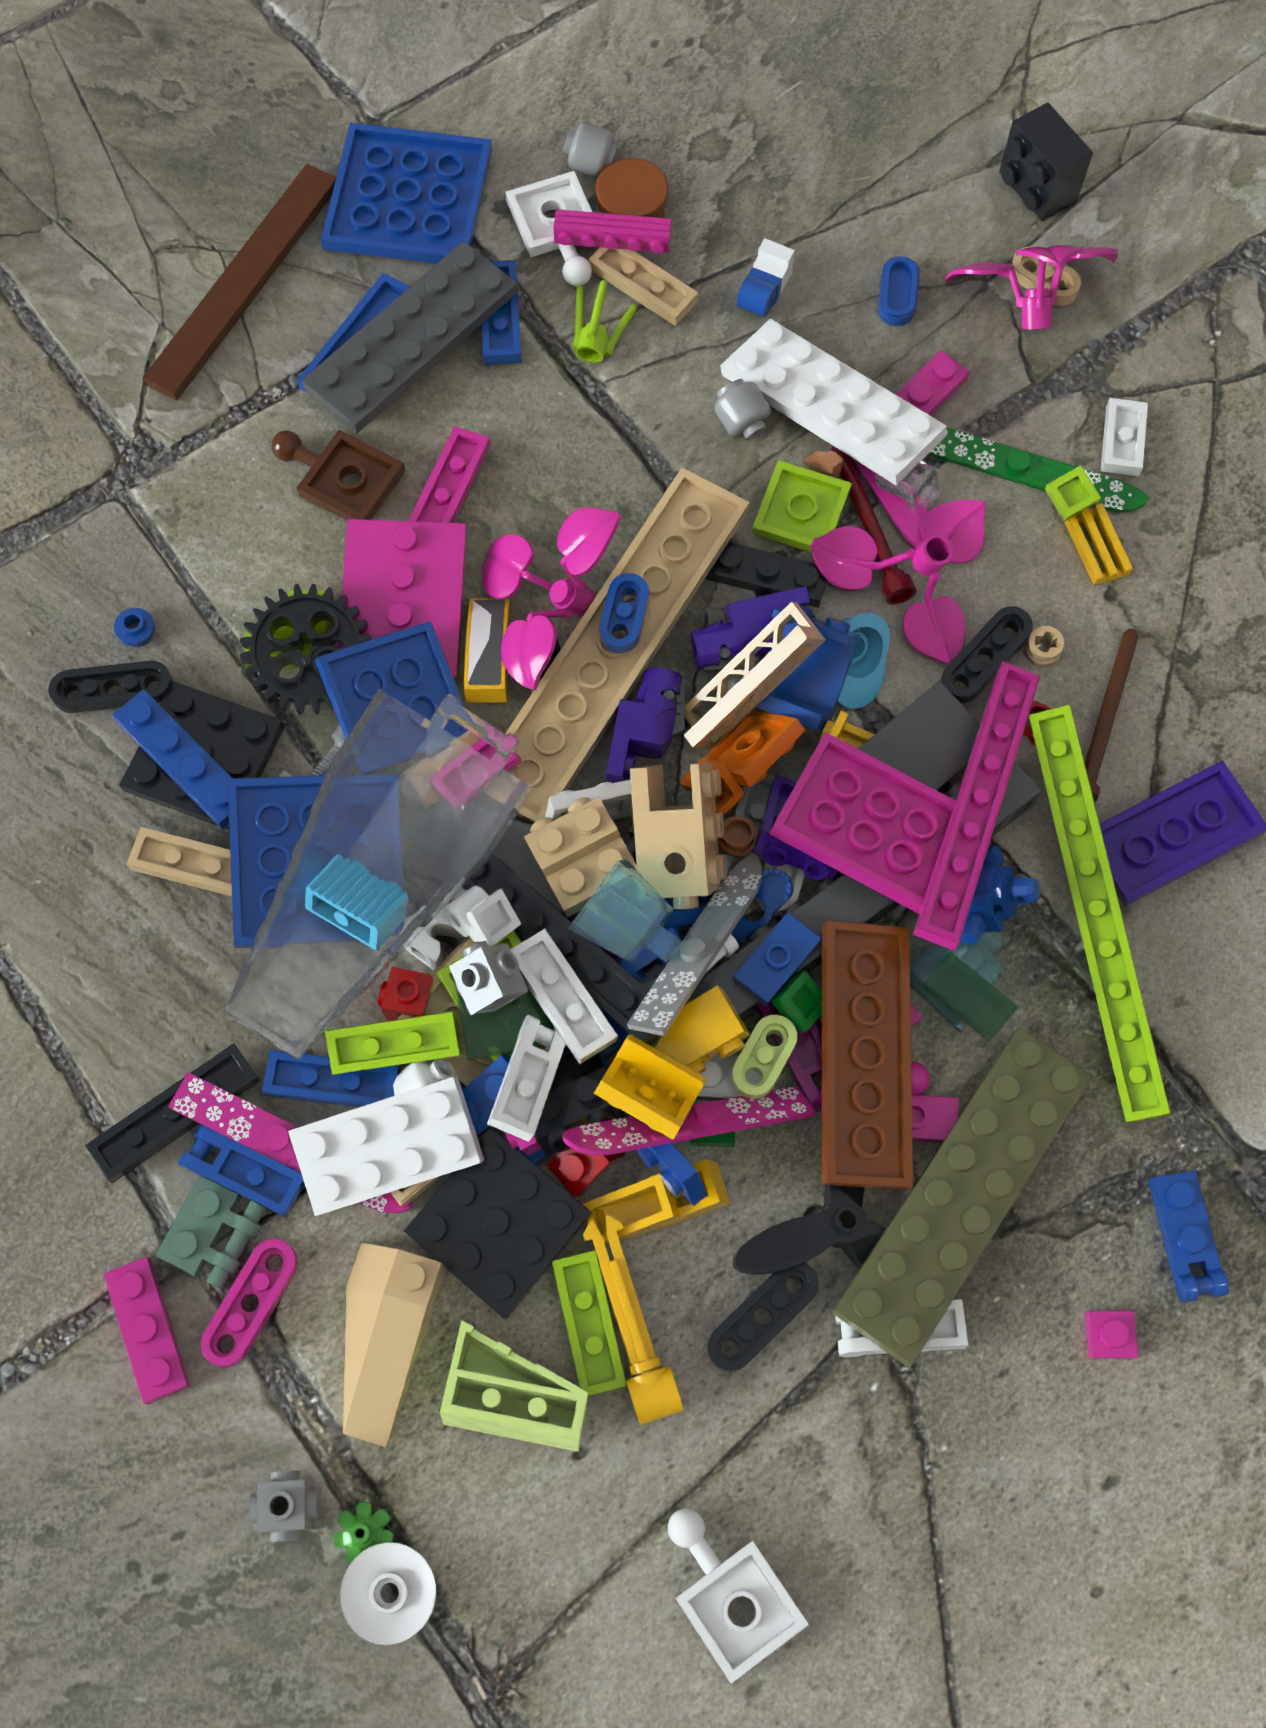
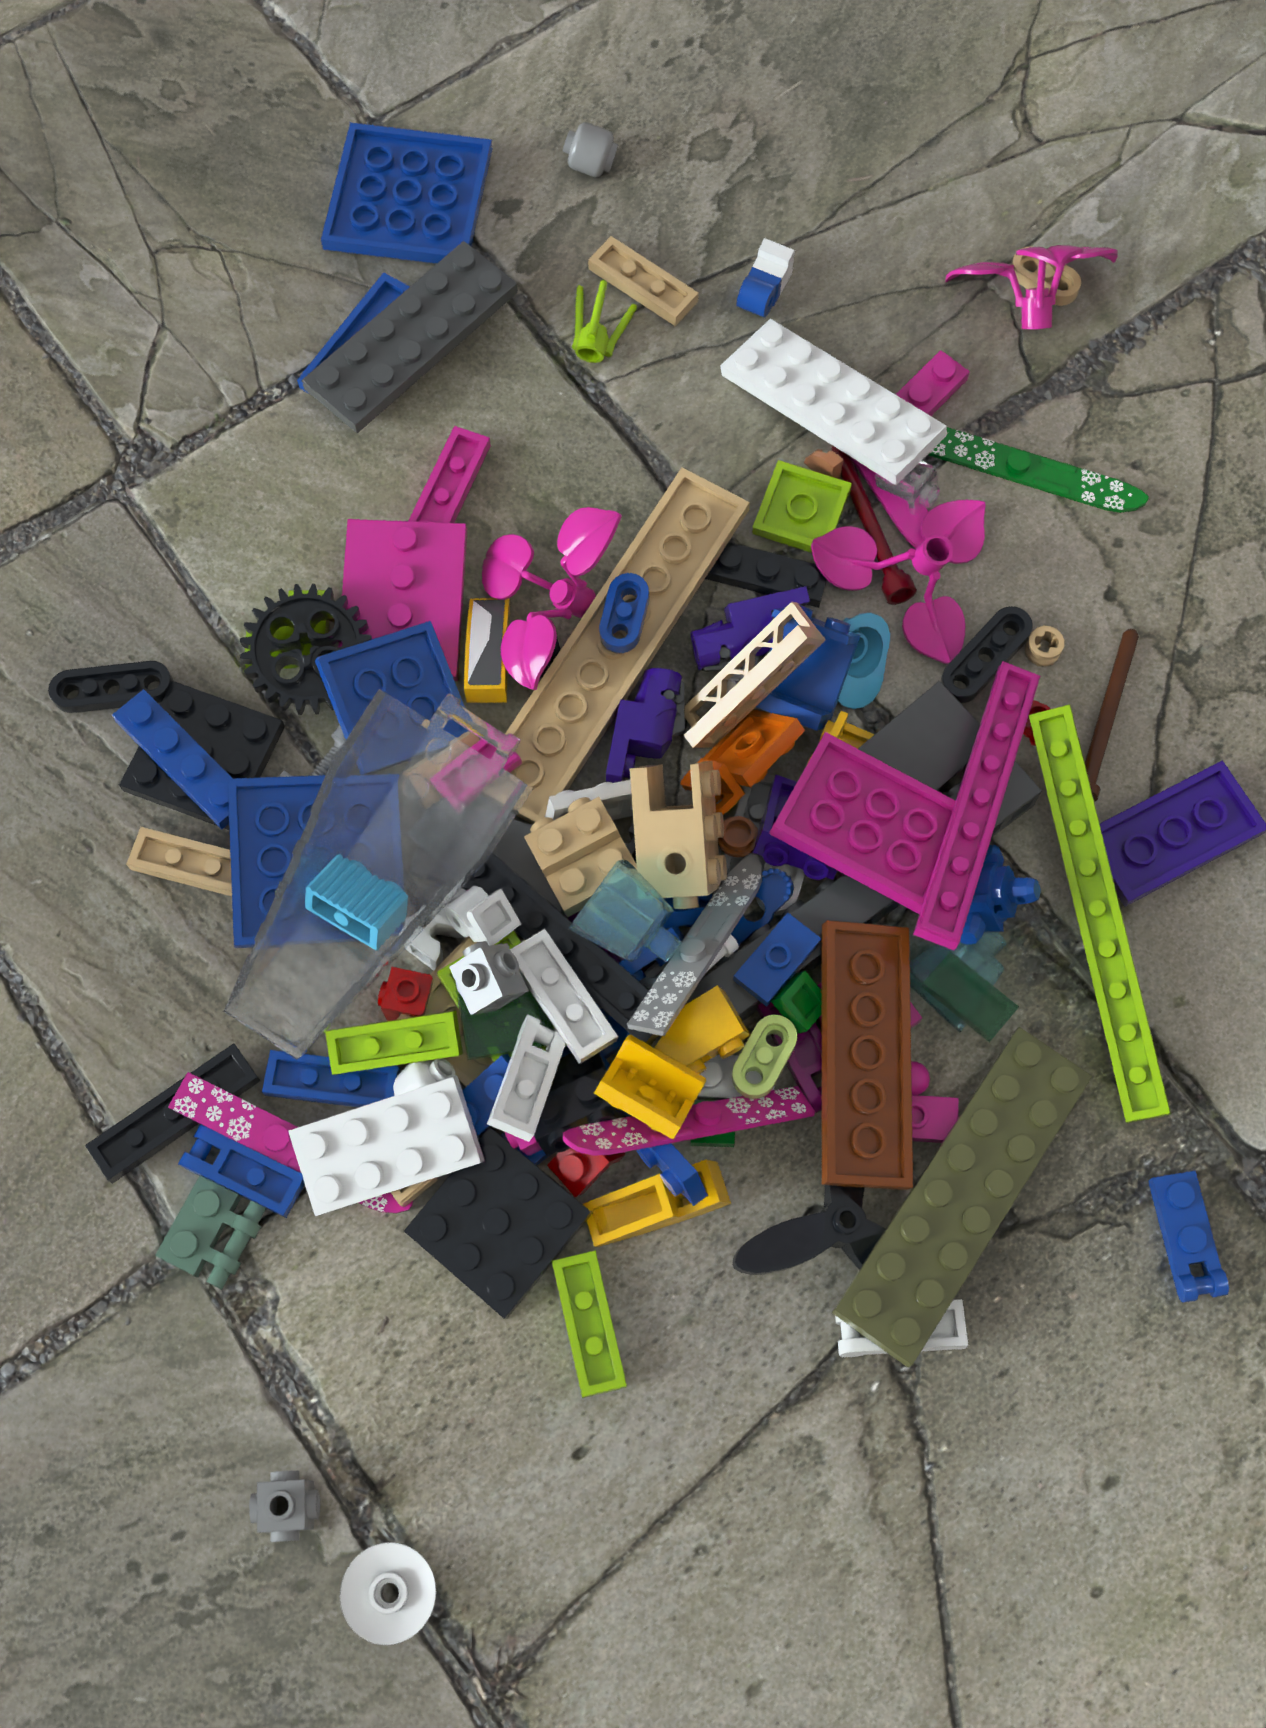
(141, 634): blue plate -> none
(146, 1330): dark pink plate -> none
(232, 1317): dark pink plate -> none
(240, 282): reddish brown tile -> none
(340, 458): reddish brown plate -> none
(370, 1523): bright green plant -> none
(386, 1322): tan wedge -> none
(502, 329): blue plate -> none
(509, 1396): yellowish green wedge -> none
(529, 205): white plate -> none
(612, 231): dark pink piece -> none
(632, 188): dark orange tile -> none
(653, 1389): yellow piece -> none
(707, 1600): white plate -> none
(742, 409): light grey head -> none
(743, 1328): black plate -> none
(898, 291): blue tile -> none
(1045, 161): black brick -> none
(1072, 493): lime tile -> none
(1111, 539): yellow tile -> none
(1111, 1335): dark pink plate -> none
(1124, 437): white plate -> none

